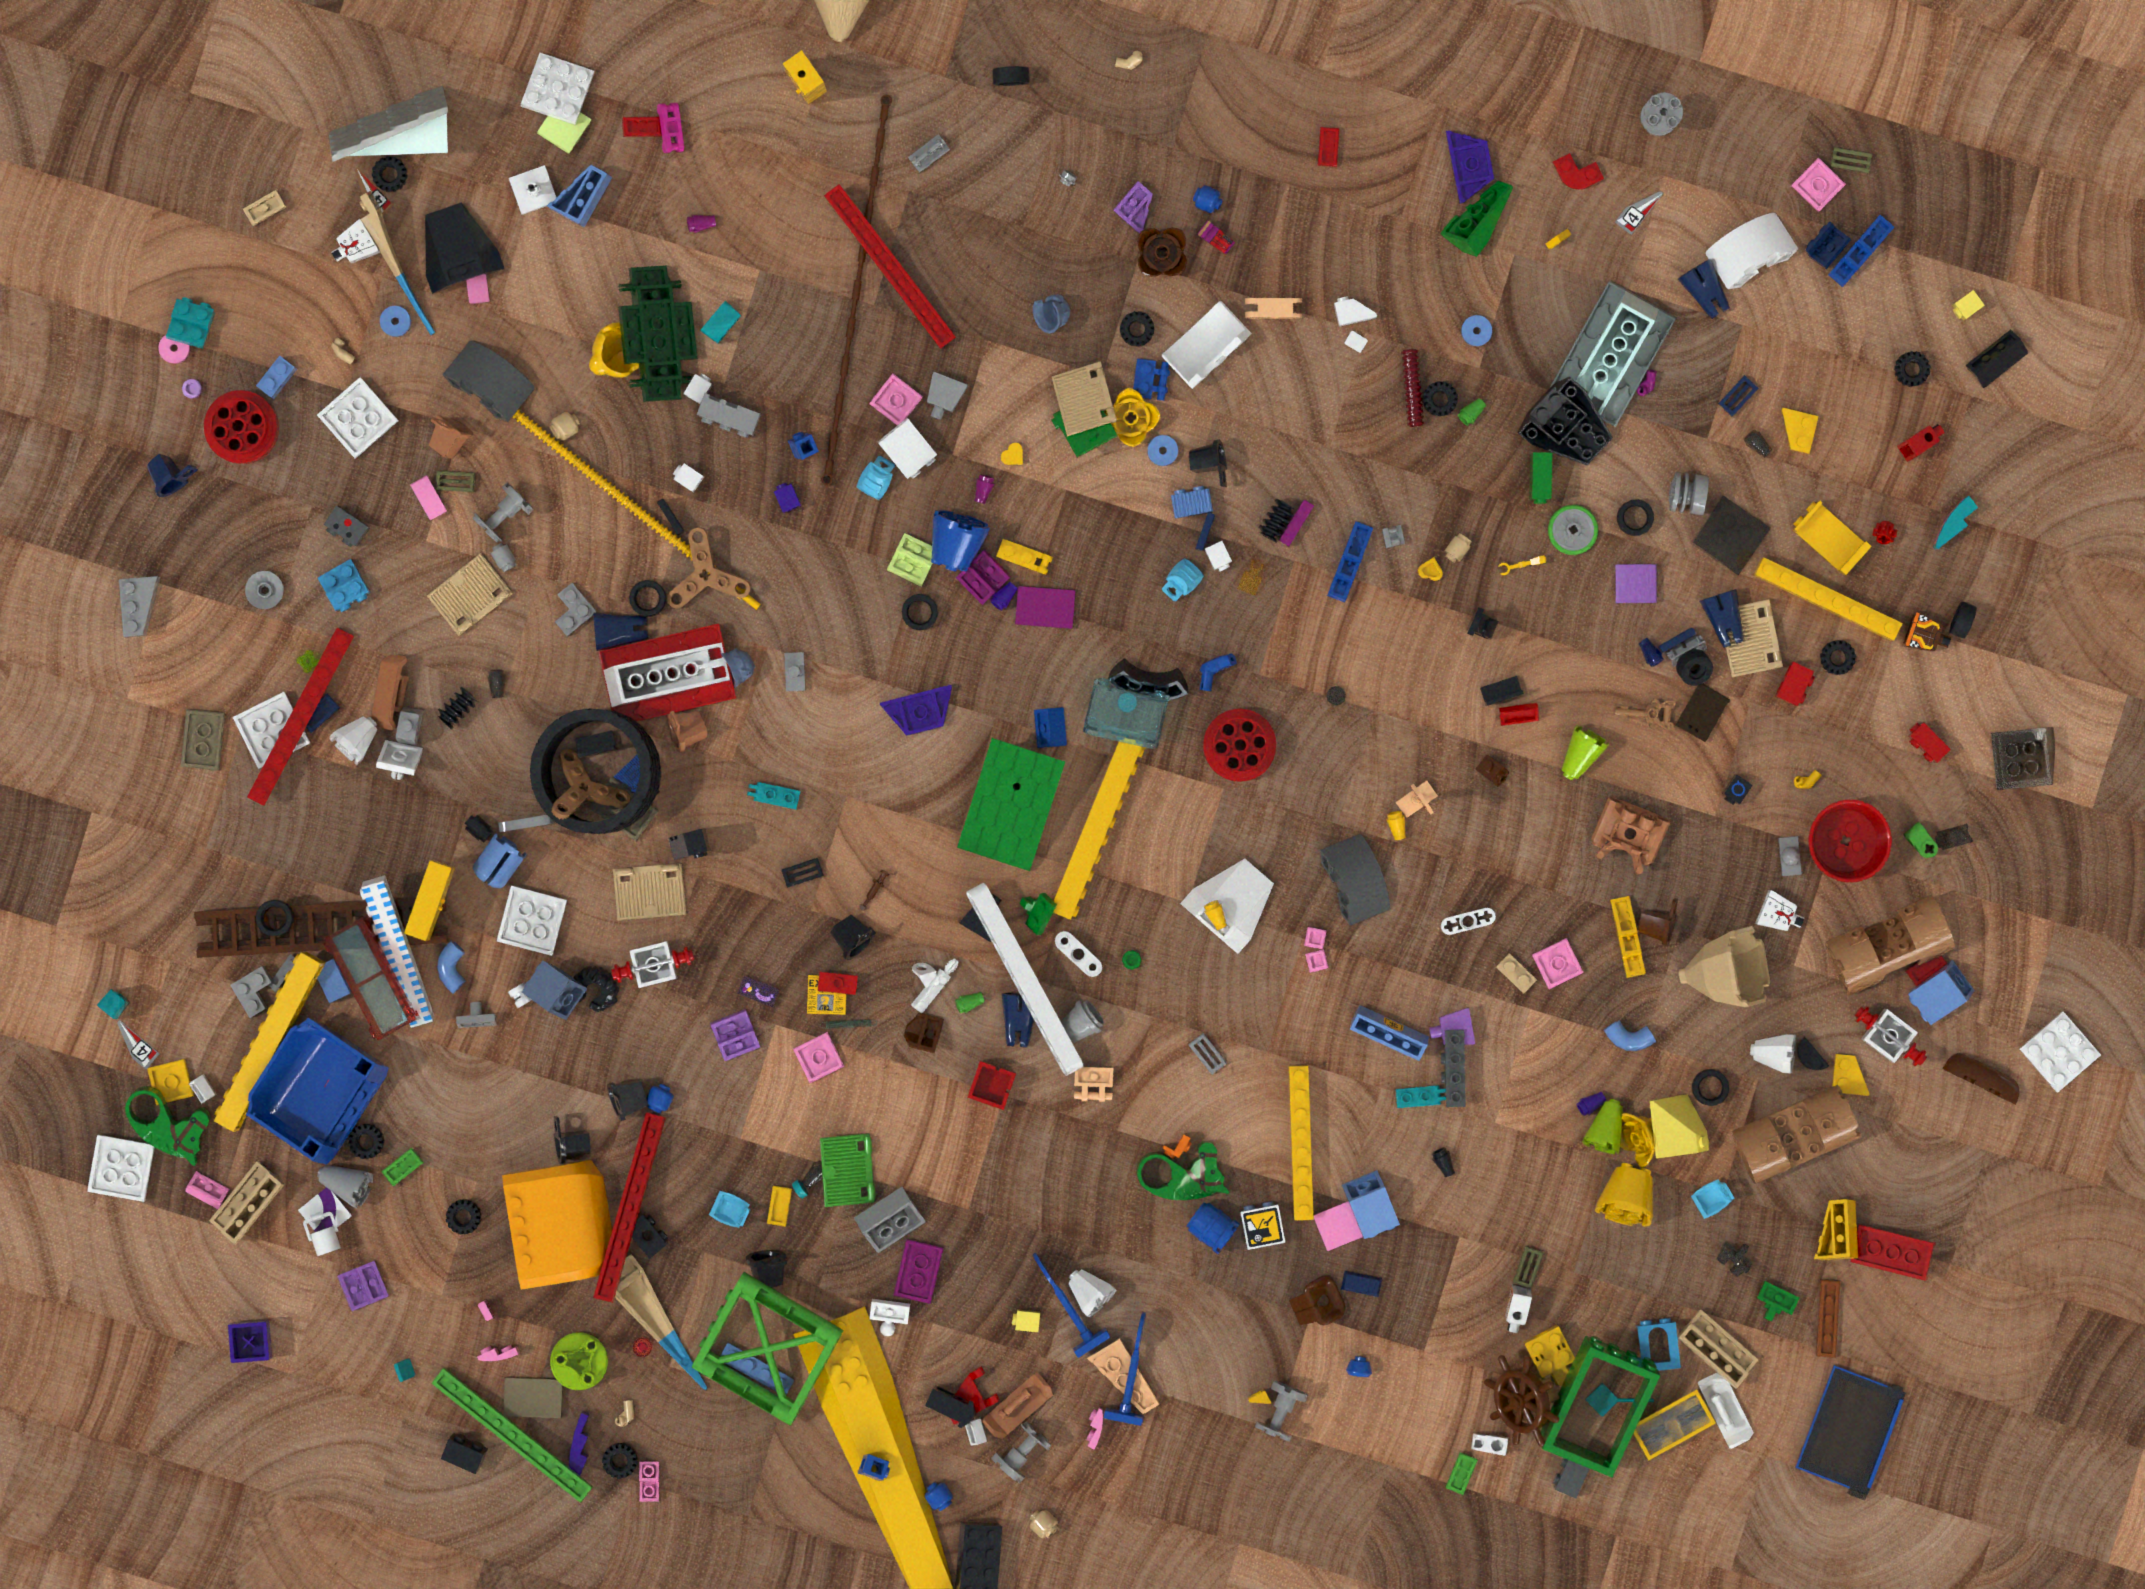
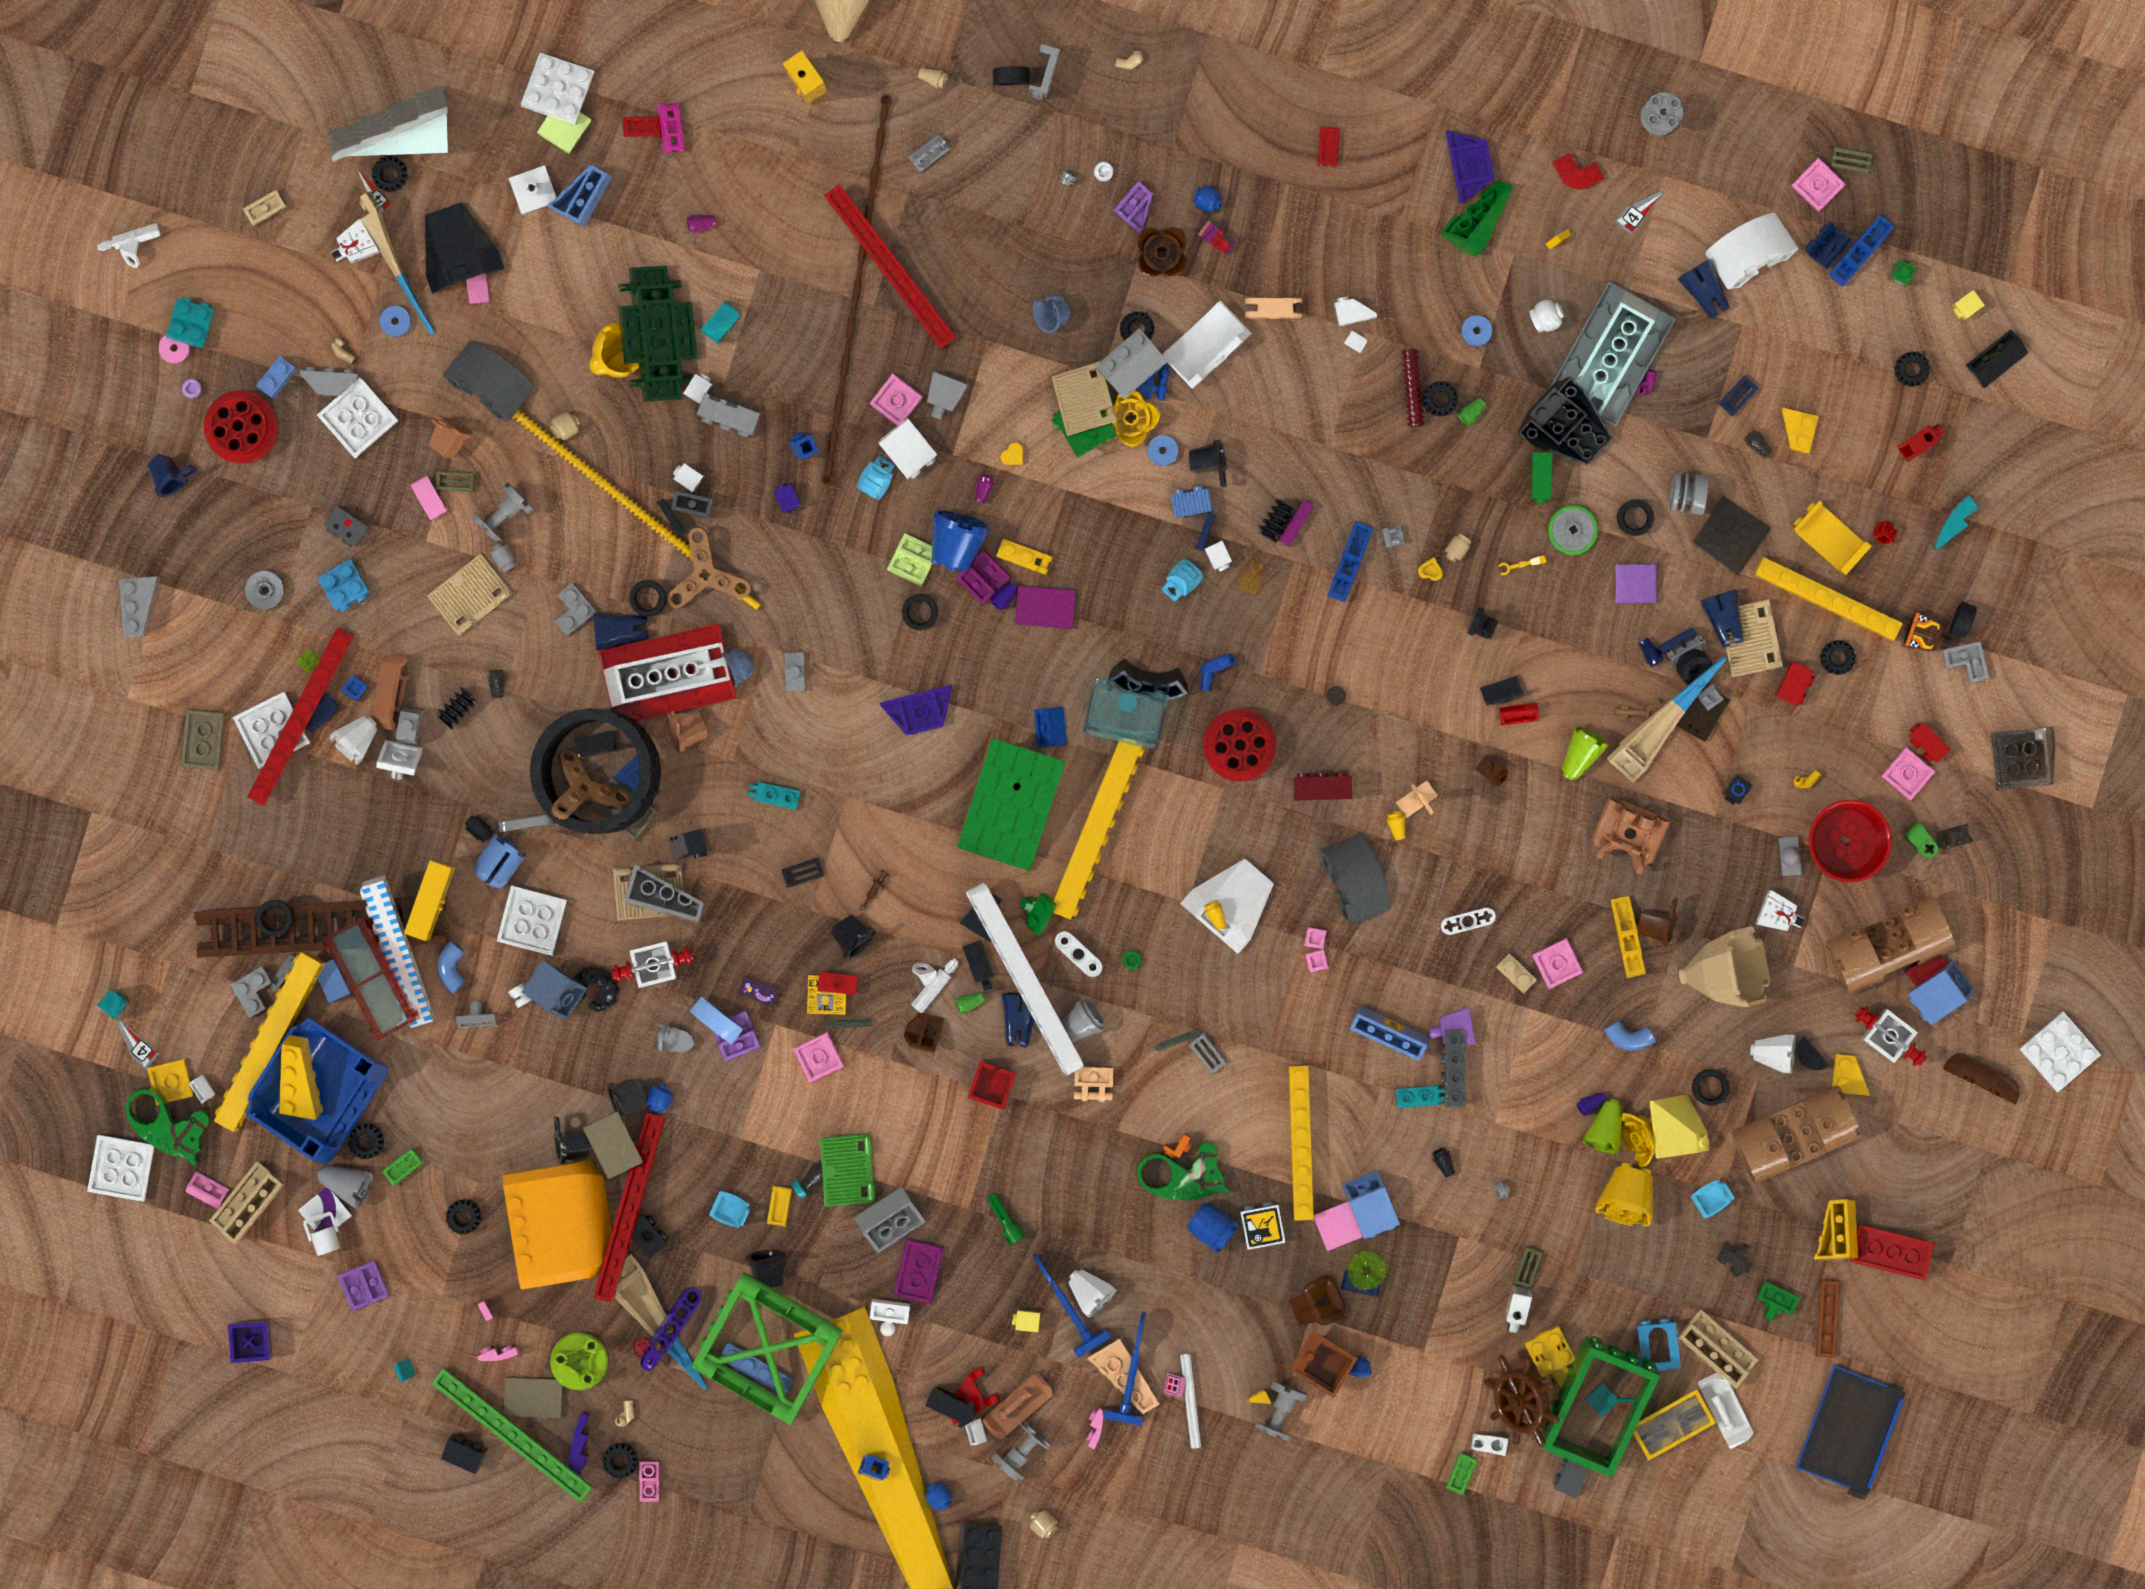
(129, 241): none -> white piece
(297, 1084): none -> yellow wedge
(329, 382): none -> light grey slope
(354, 688): none -> blue plate
(612, 1144): none -> dark tan tile
(651, 1352): none -> dark purple piece
(659, 896): none -> light grey wedge
(673, 1039): none -> light grey piece
(692, 504): none -> dark grey brick
(716, 1020): none -> light blue brick
(934, 77): none -> tan cone
(979, 964): none -> black plate
(1011, 1231): none -> green piece
(1053, 56): none -> light grey panel
(1103, 171): none -> white tile
(1131, 363): none -> light grey slope
(1174, 1385): none -> bright pink tile
(1180, 1039): none -> sand green piece
(1190, 1401): none -> white axle
(1322, 787): none -> dark red brick
(1323, 1364): none -> dark orange piece
(1367, 1281): none -> clear neon green plate
(1501, 1190): none -> light grey plate
(1547, 316): none -> white piece
(1643, 744): none -> tan plate
(1710, 697): none -> light grey tile
(1902, 273): none -> green brick
(1908, 773): none -> bright pink tile
(1969, 655): none -> light grey plate

